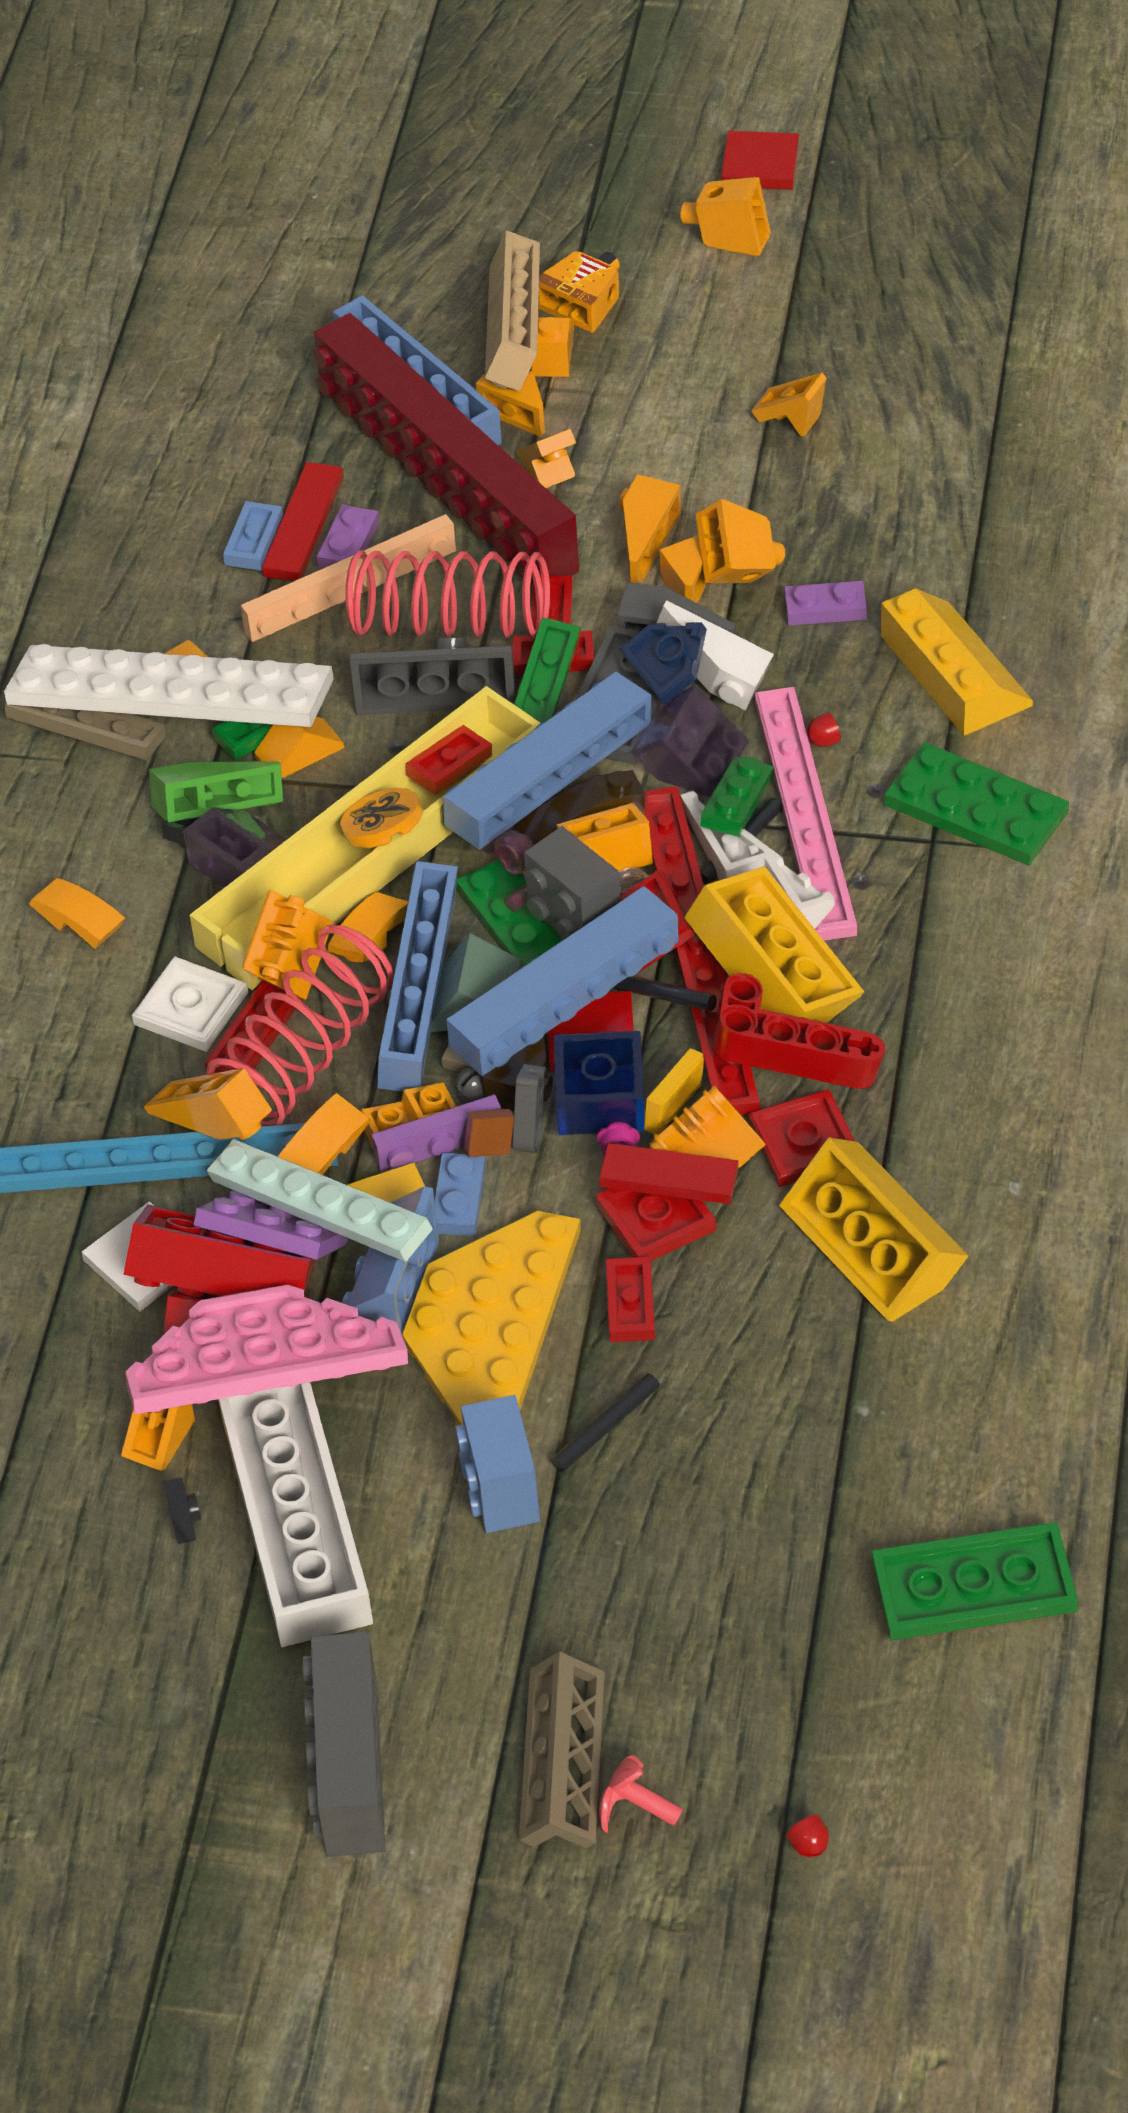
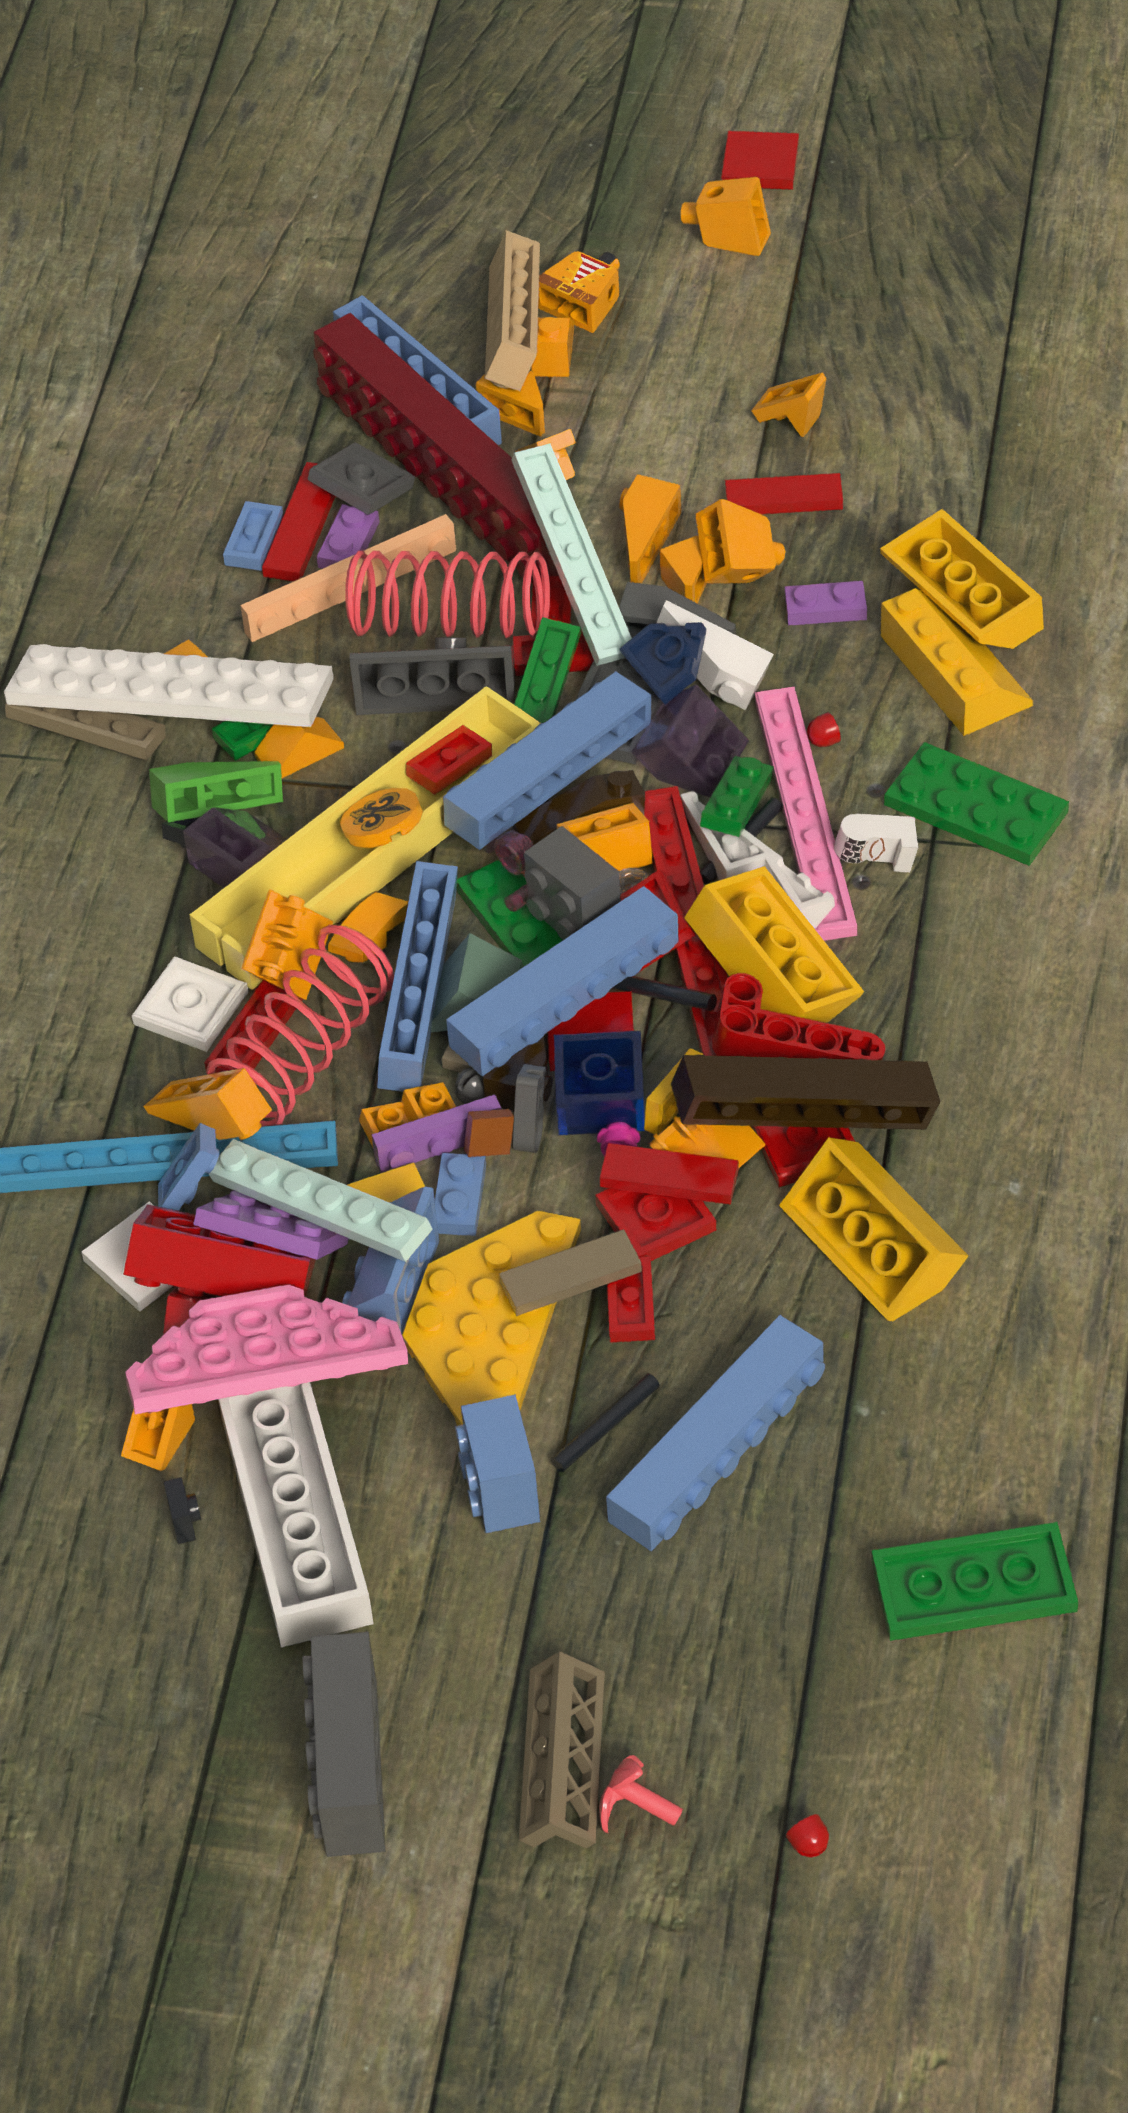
(82, 911): light orange slope -> none
(183, 1175): none -> medium blue plate
(326, 1135): light orange slope -> none
(361, 478): none -> dark grey tile
(570, 1272): none -> dark tan tile
(572, 552): none -> light aqua plate
(715, 1433): none -> medium blue brick
(787, 493): none -> red tile
(804, 1092): none -> dark brown brick
(878, 839): none -> white leg
(967, 581): none -> yellow slope

